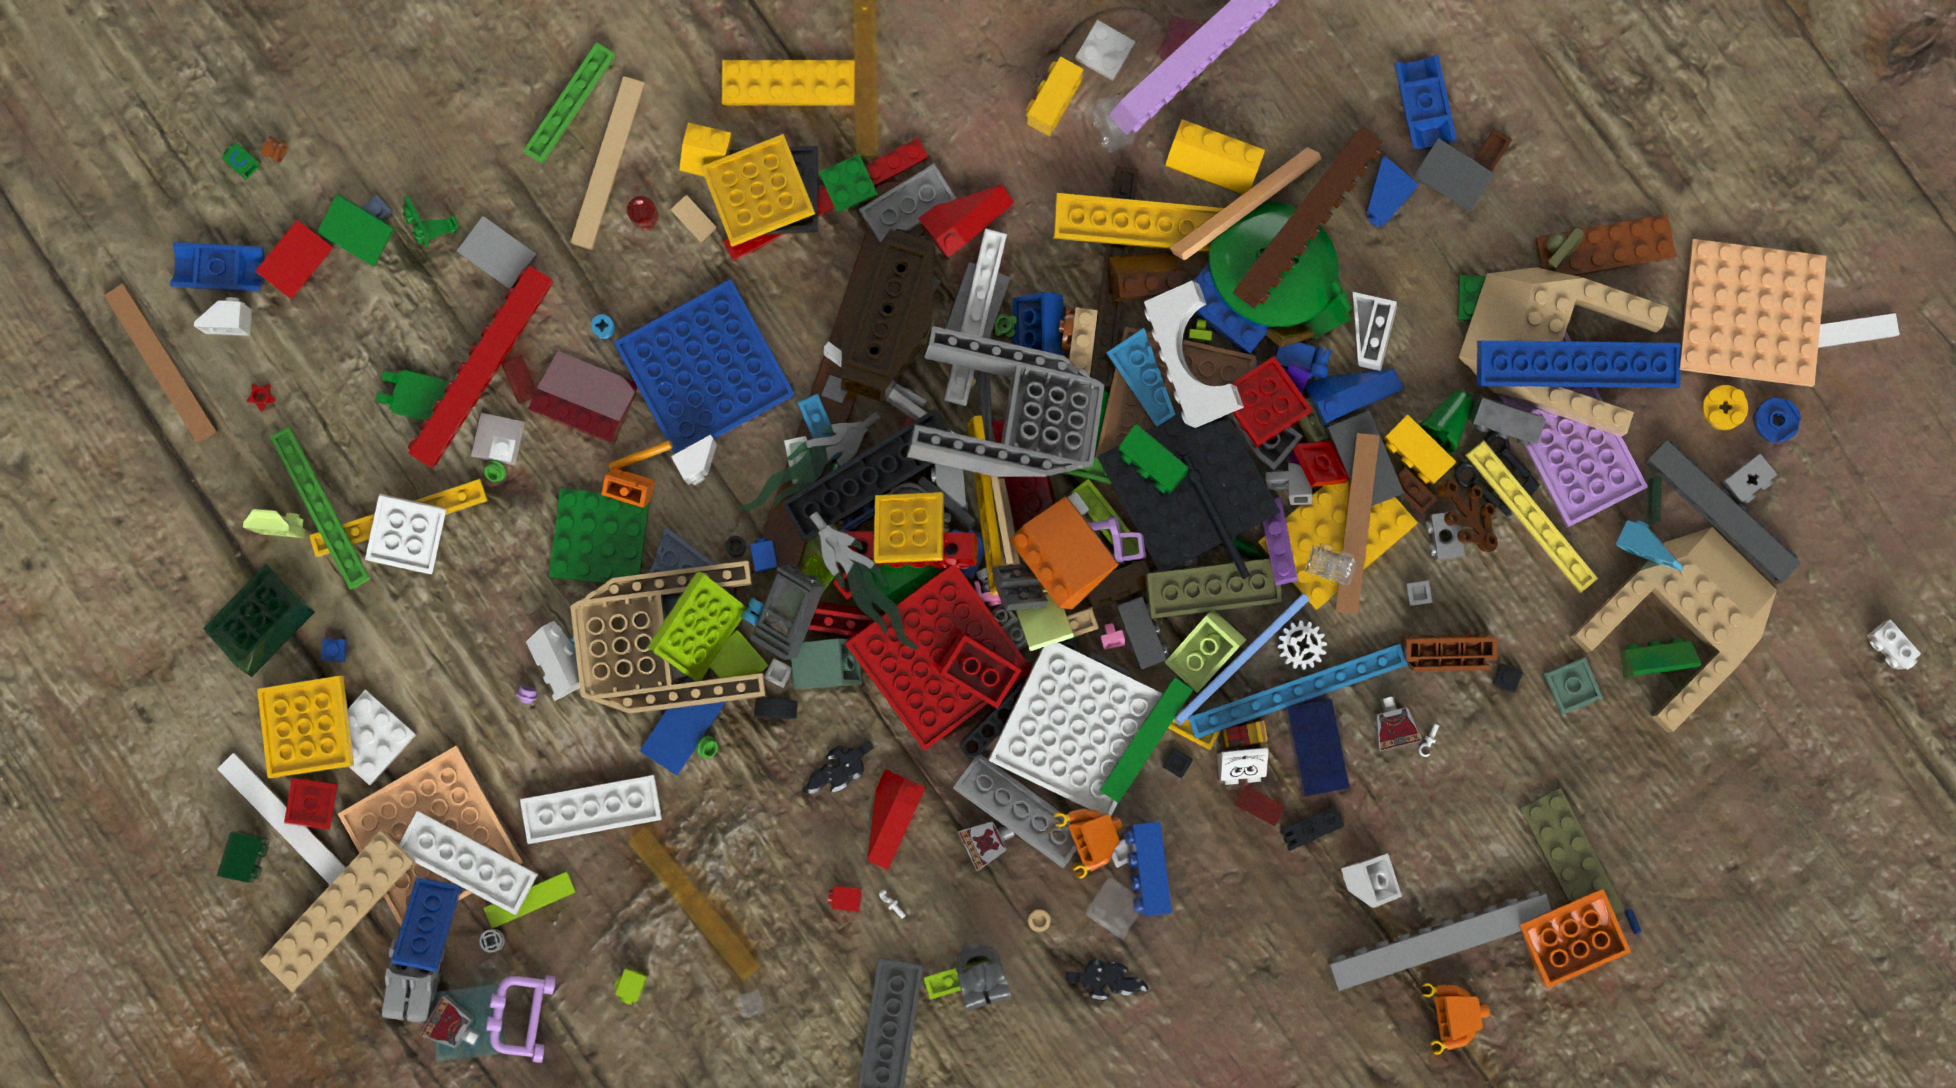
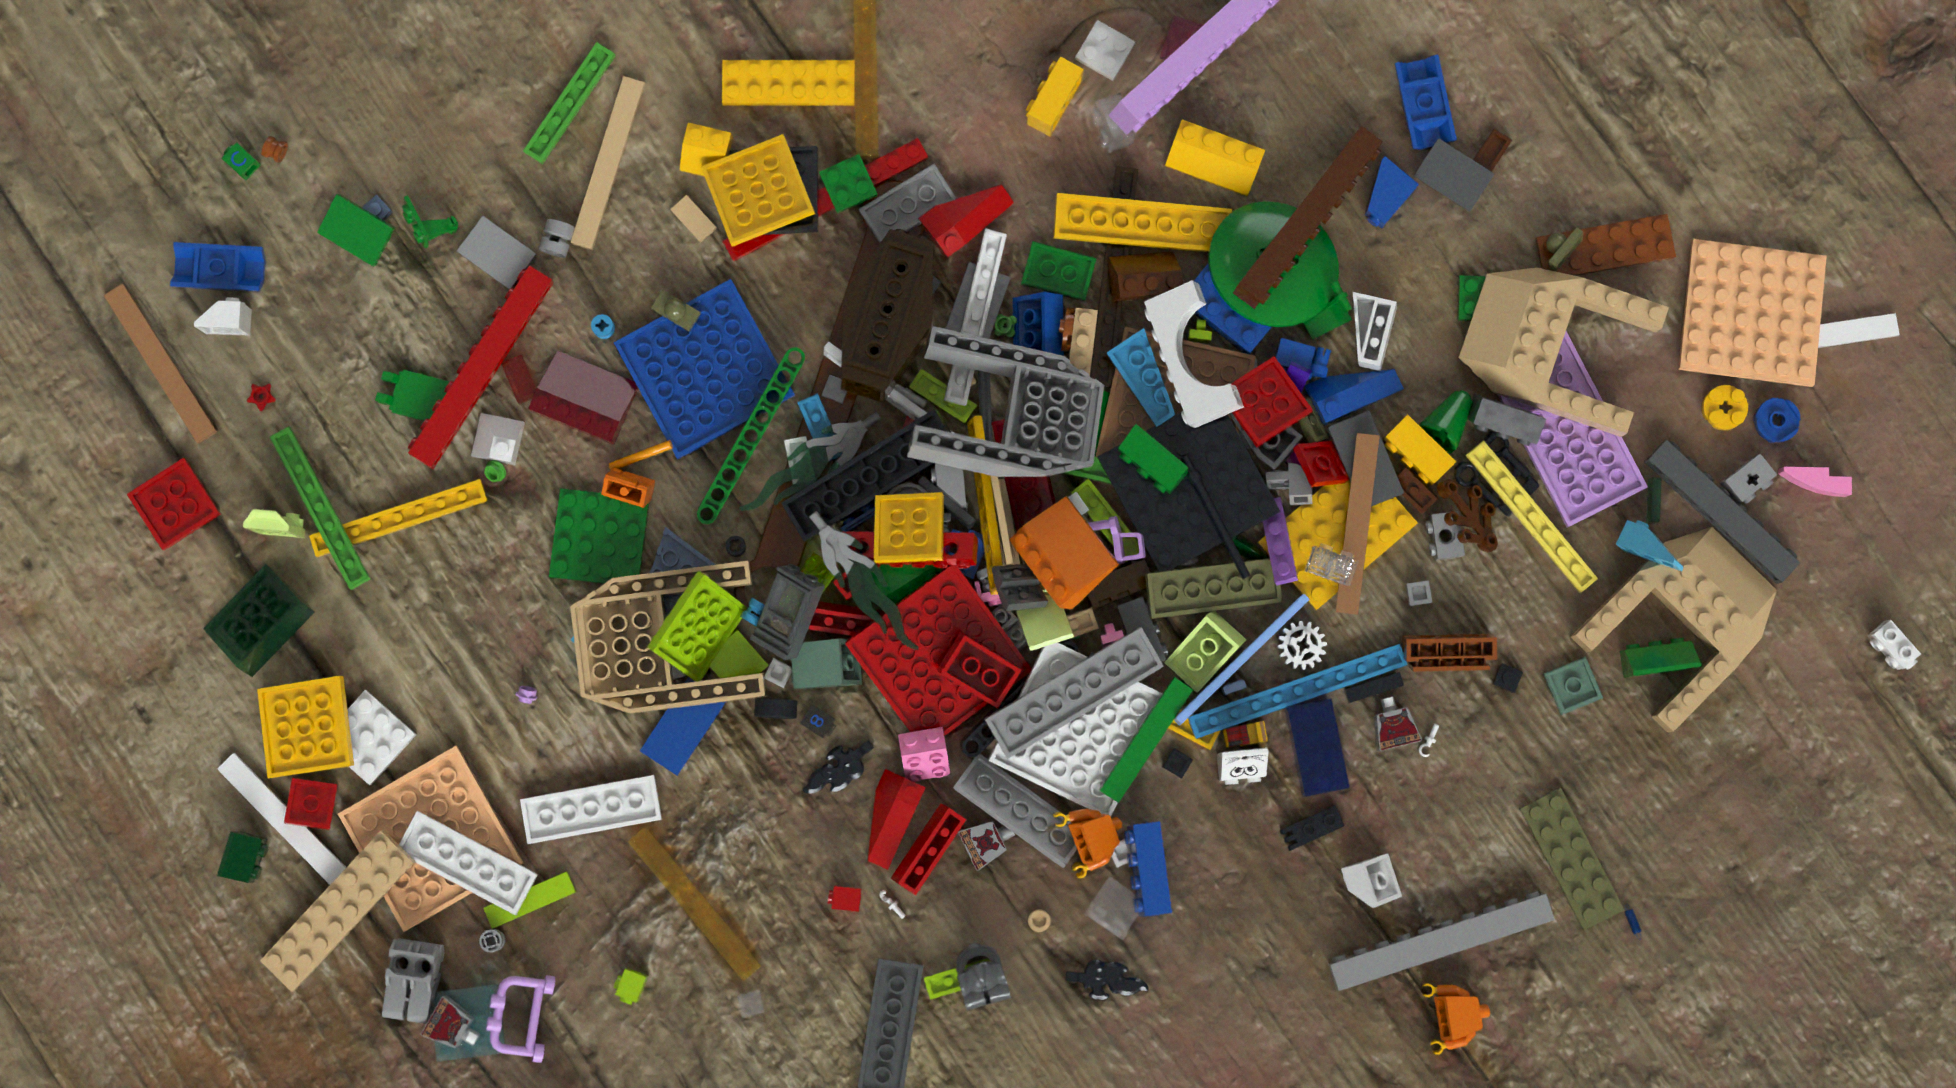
(173, 504): none -> red plate
(294, 259): red tile -> none
(333, 650): blue plate -> none
(405, 534): white plate -> none
(426, 924): blue tile -> none
(557, 657): white wedge -> none
(560, 231): none -> light grey wheel
(642, 213): clear red wheel -> none
(676, 310): none -> olive tile
(696, 460): white slope -> none
(707, 747): bright green plate -> none
(742, 443): none -> green beam
(764, 555): blue brick -> none
(818, 722): none -> clear smoke brick
(924, 754): none -> bright pink bracket
(928, 849): none -> red brick
(934, 392): none -> lime plate
(1058, 271): none -> green tile
(1073, 692): none -> light grey plate
(1233, 687): none -> sand blue tile
(1246, 203): light nougat tile -> none
(1260, 805): clear red tile -> none
(1289, 335): pearl gold tile -> none
(1374, 687): none -> black piece
(1574, 939): orange slope -> none
(1578, 364): blue plate -> none
(1818, 480): none -> bright pink slope

